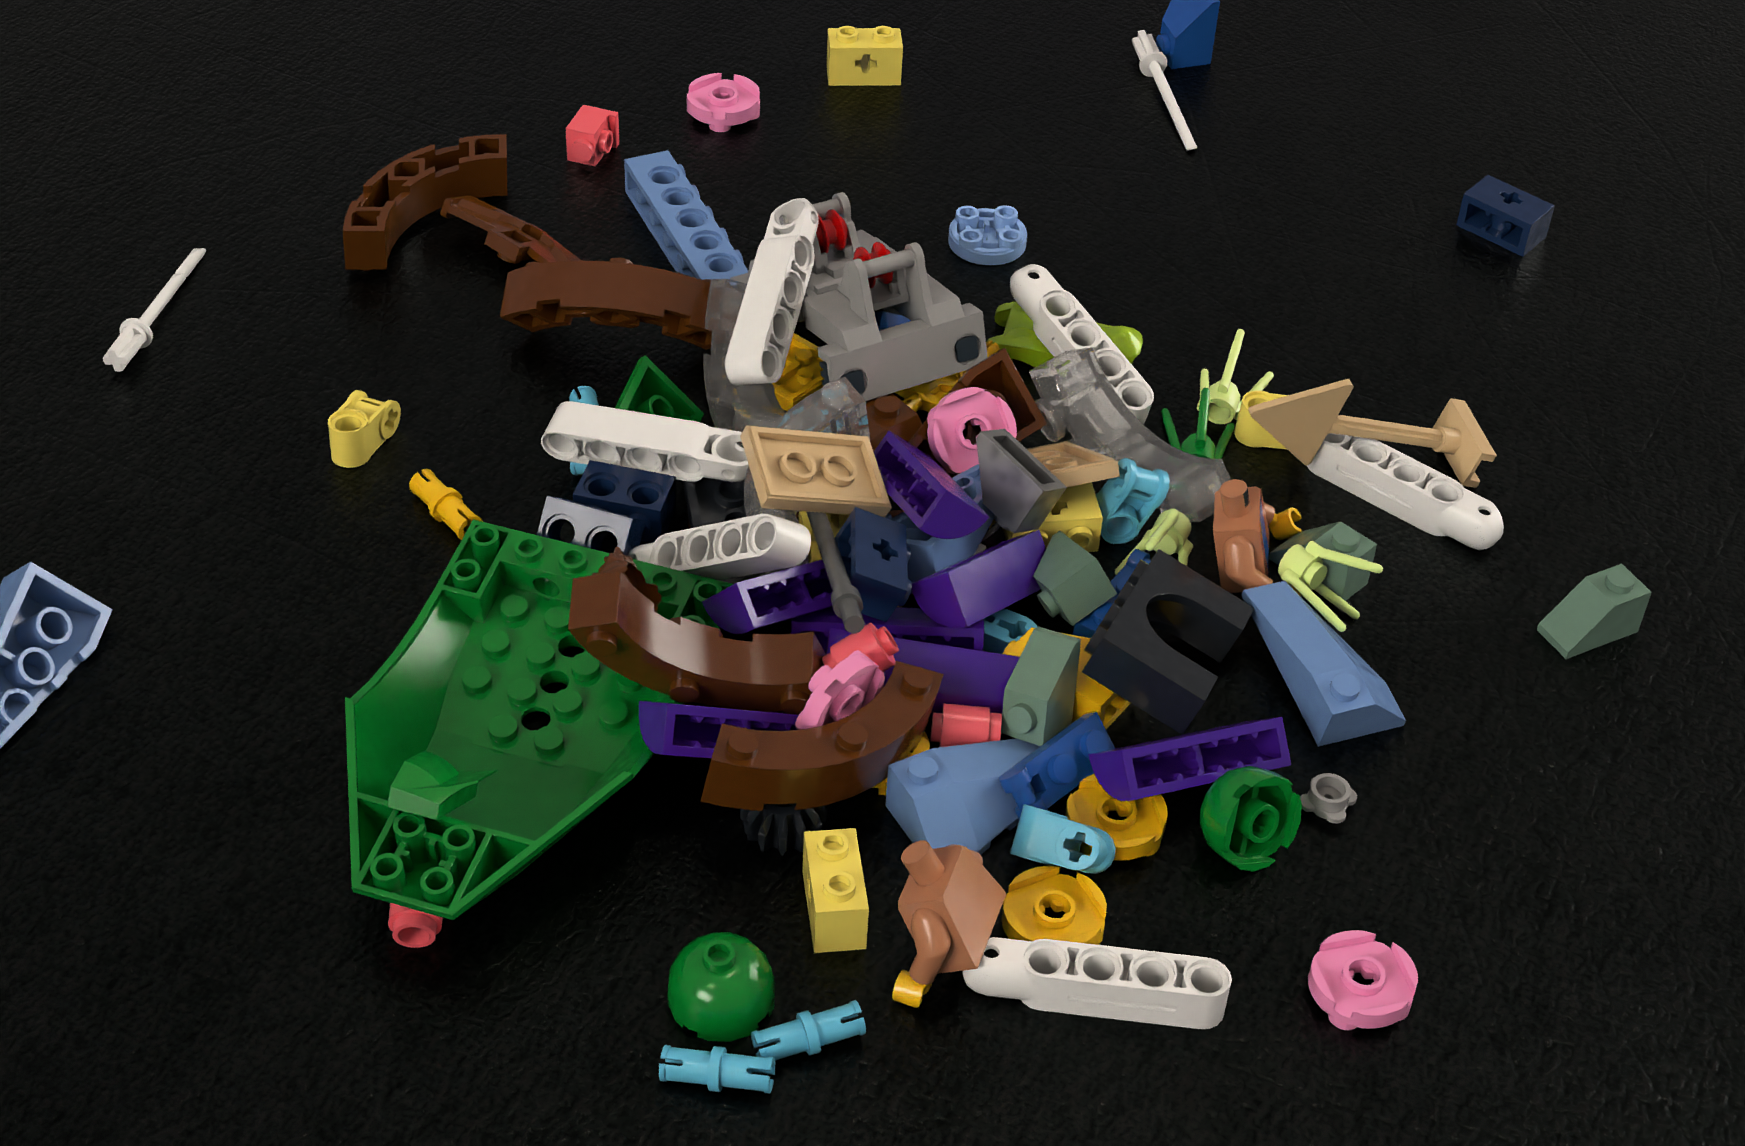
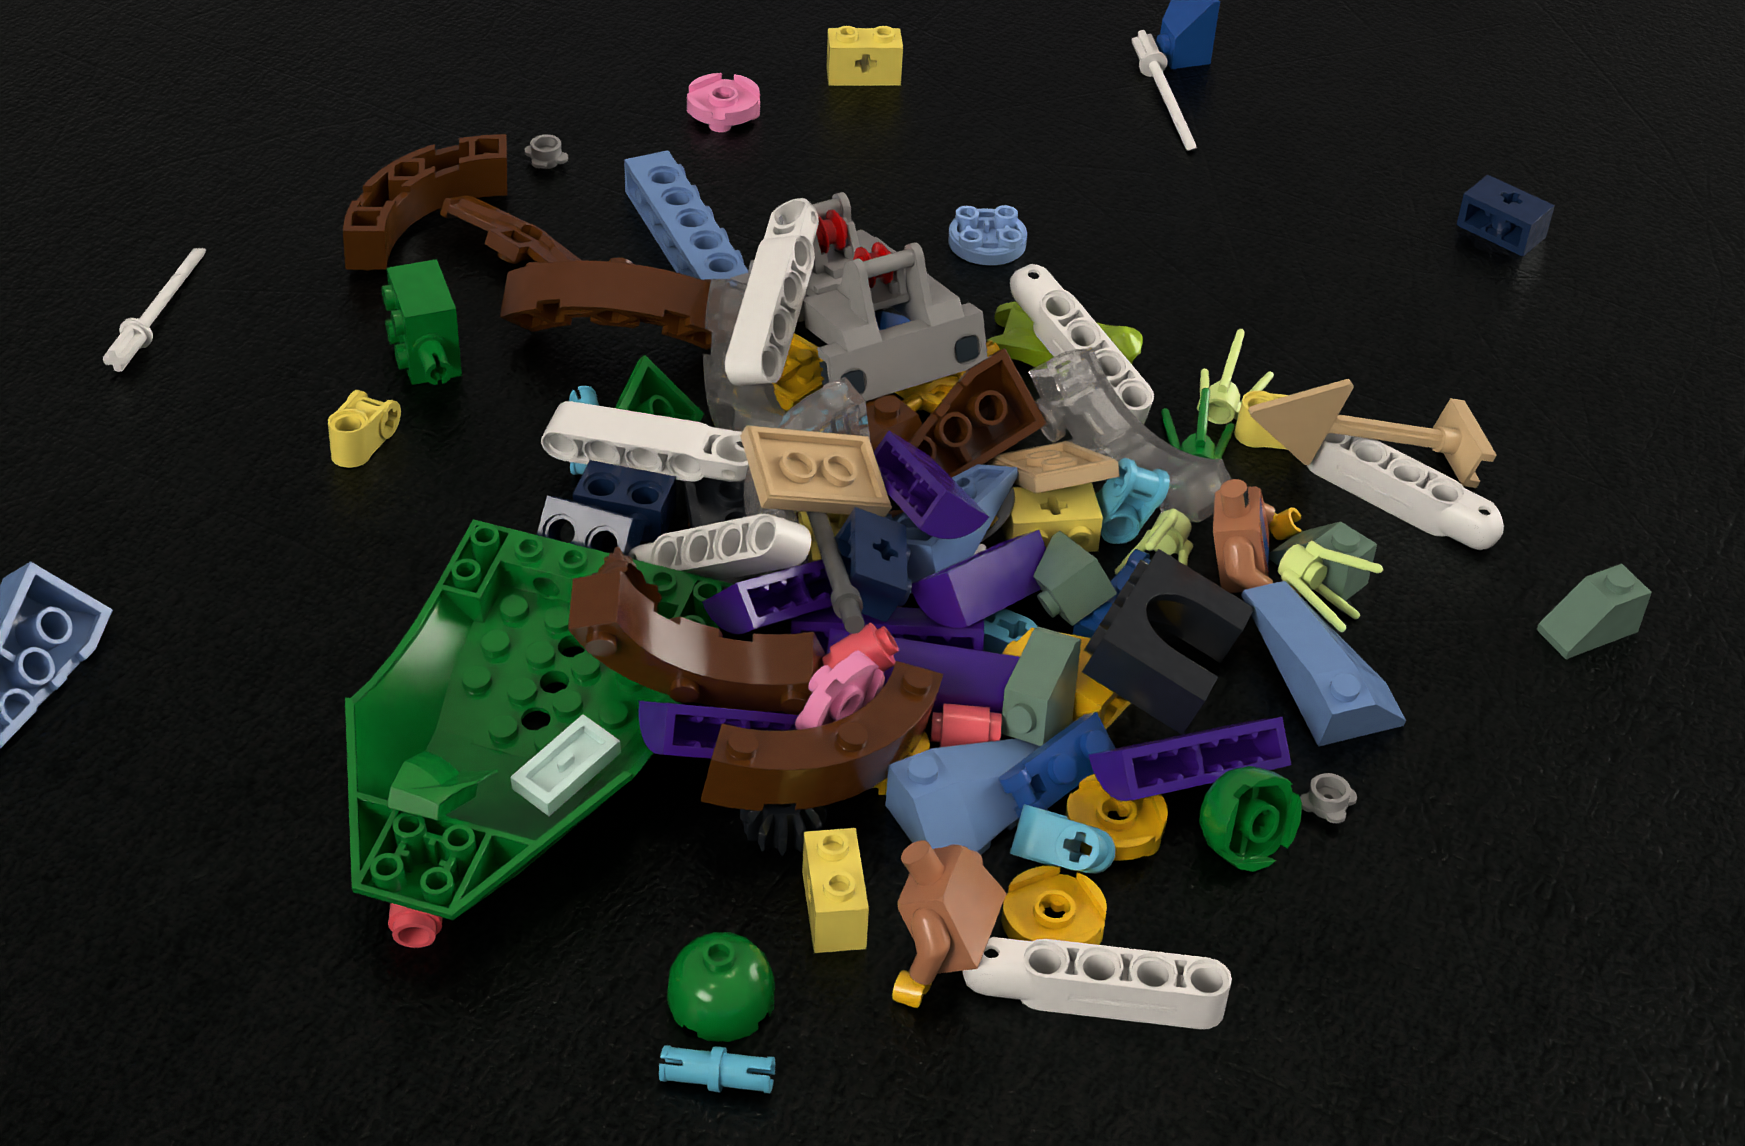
(422, 322): none -> green brick
(443, 502): yellow pin -> none
(546, 152): none -> light grey plate
(565, 765): none -> light aqua plate
(591, 135): coral brick -> none
(809, 1032): medium azure pin -> none
(949, 419): bright pink plate -> none
(1015, 482): flat silver slope -> none
(1357, 1004): bright pink plate -> none

